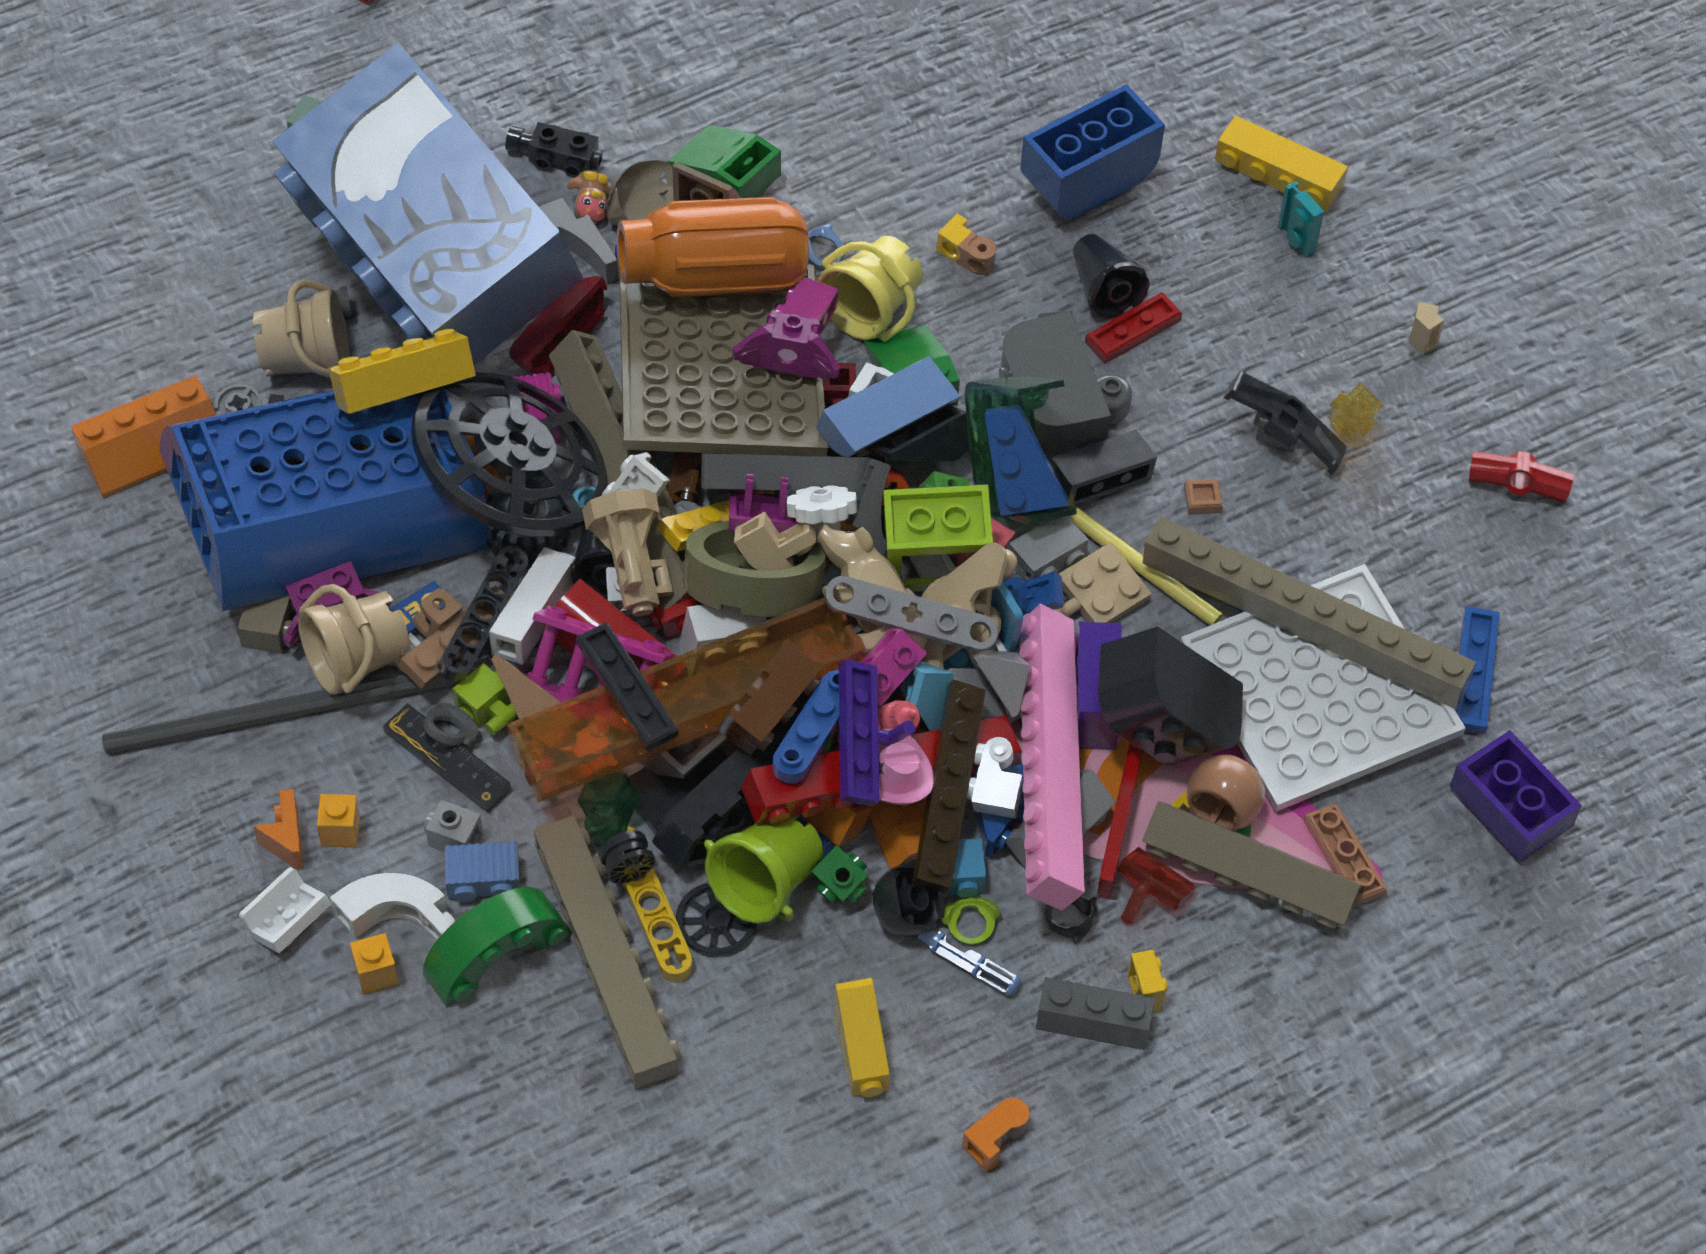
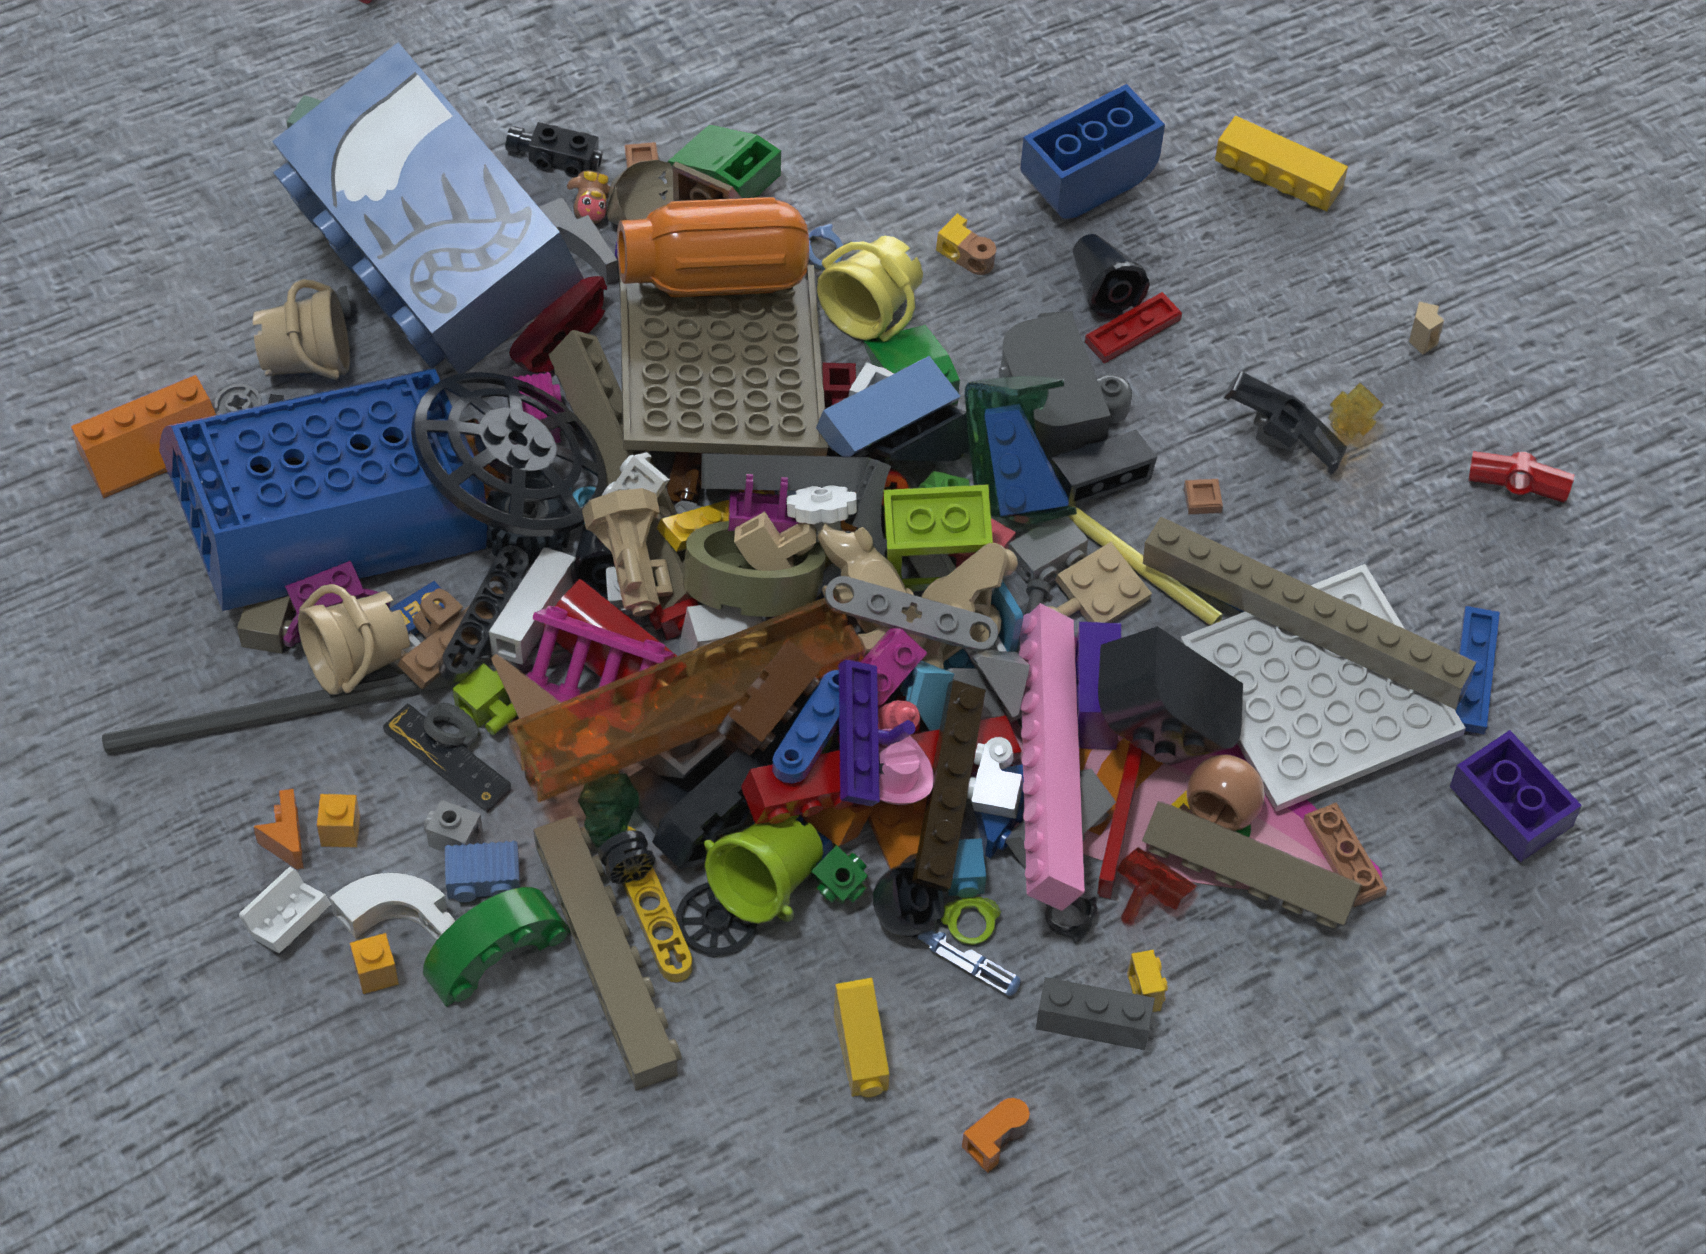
(401, 371): yellow brick -> none
(627, 686): black tile -> none
(640, 152): none -> nougat tile
(788, 346): magenta piece -> none
(812, 301): dark pink brick -> none
(1043, 589): blue slope -> none
(1300, 219): teal plate -> none

